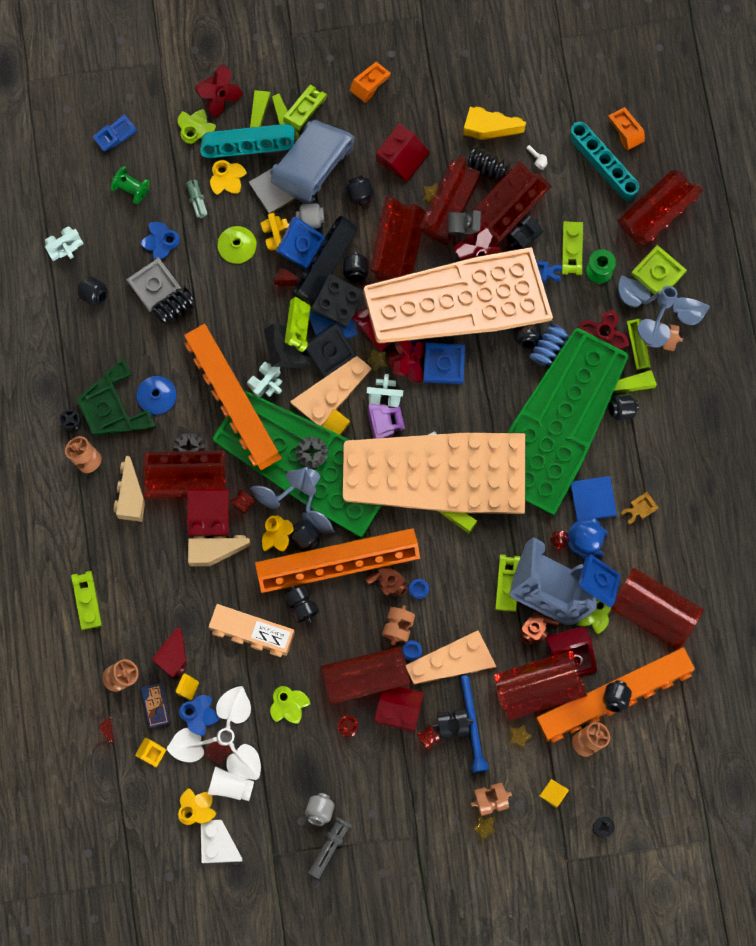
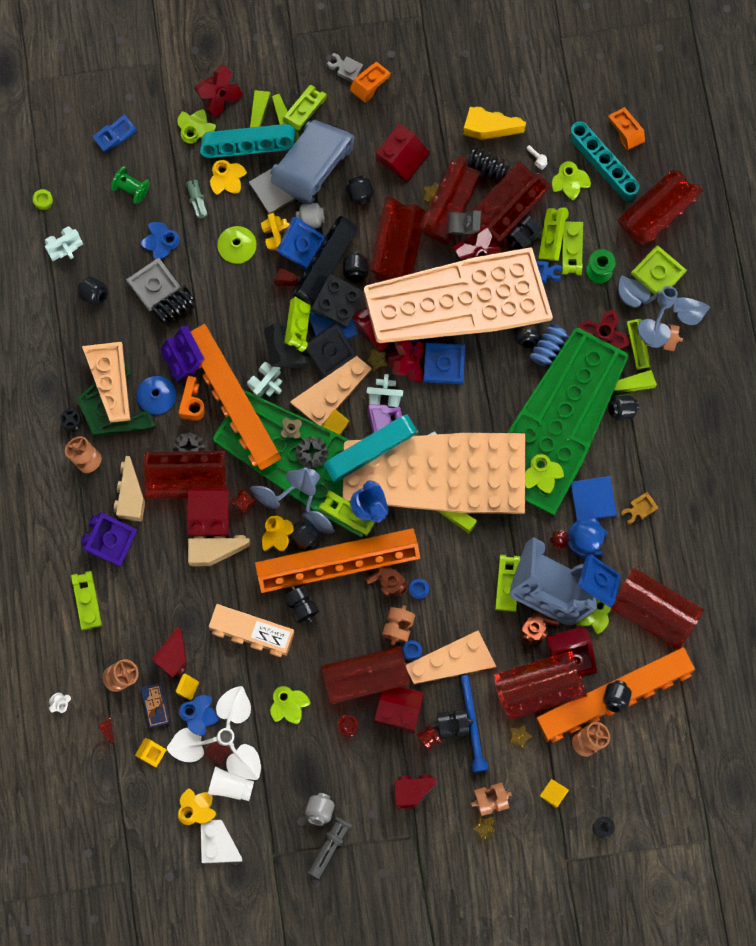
(42, 199): none -> lime tile
(59, 702): none -> white plate
(108, 538): none -> dark purple plate
(110, 377): none -> light nougat wing
(182, 354): none -> dark purple plate
(189, 401): none -> orange plate
(286, 432): none -> dark tan plate
(344, 513): none -> lime plate
(347, 69): none -> light grey plate
(369, 502): none -> blue helmet
(370, 448): none -> teal beam
(412, 792): none -> dark red slope
(545, 476): none -> lime plate
(553, 234): none -> lime plate
(570, 183): none -> lime plate

